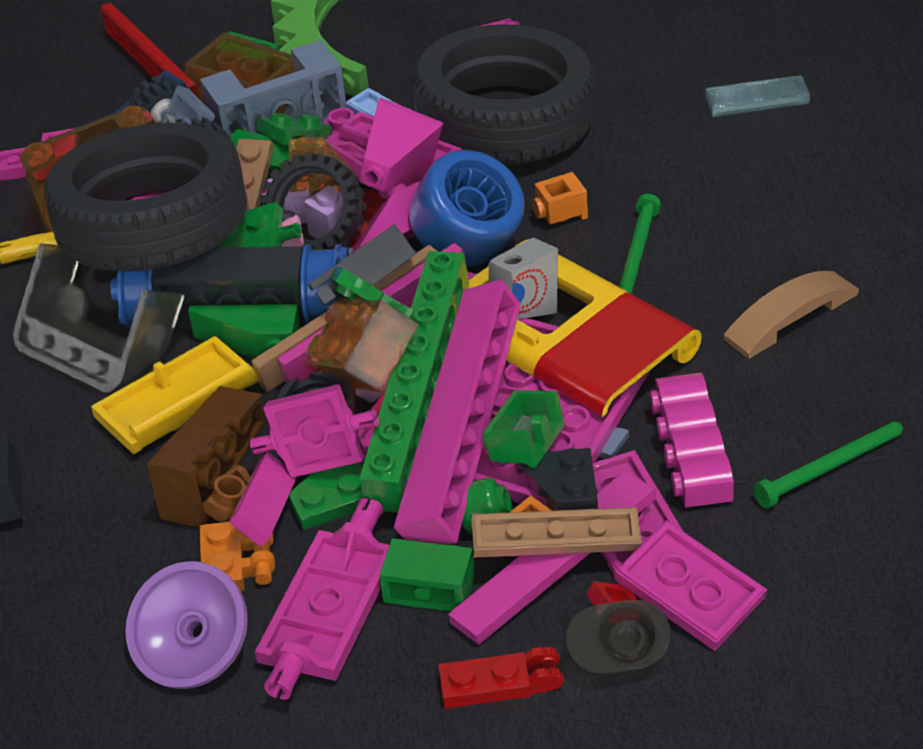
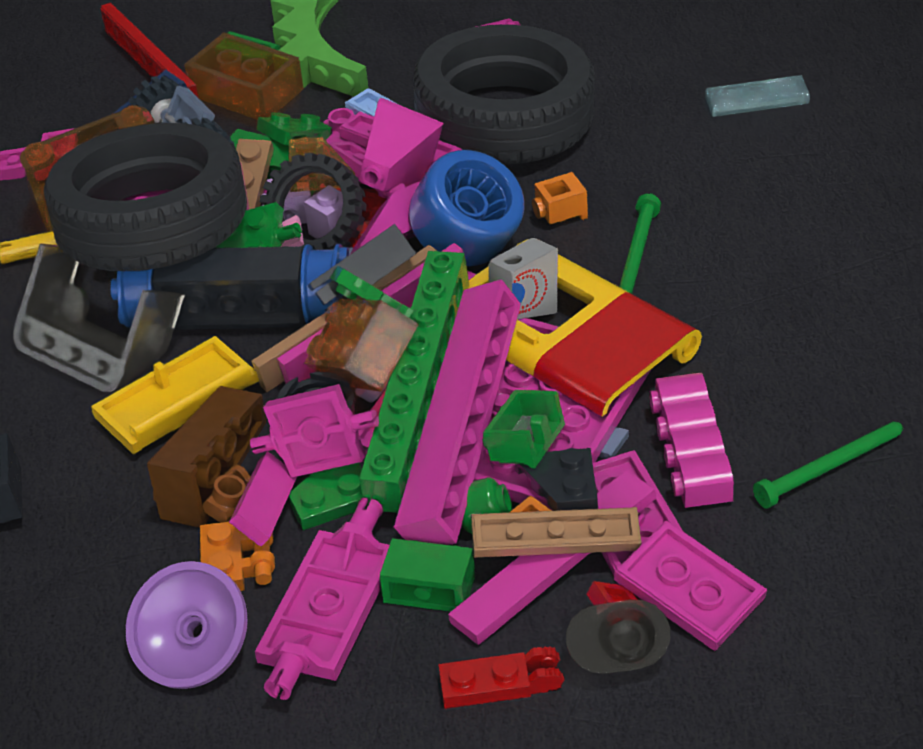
(245, 328): green slope -> none
(312, 89): sand blue plate -> none
(785, 304): medium nougat slope -> none

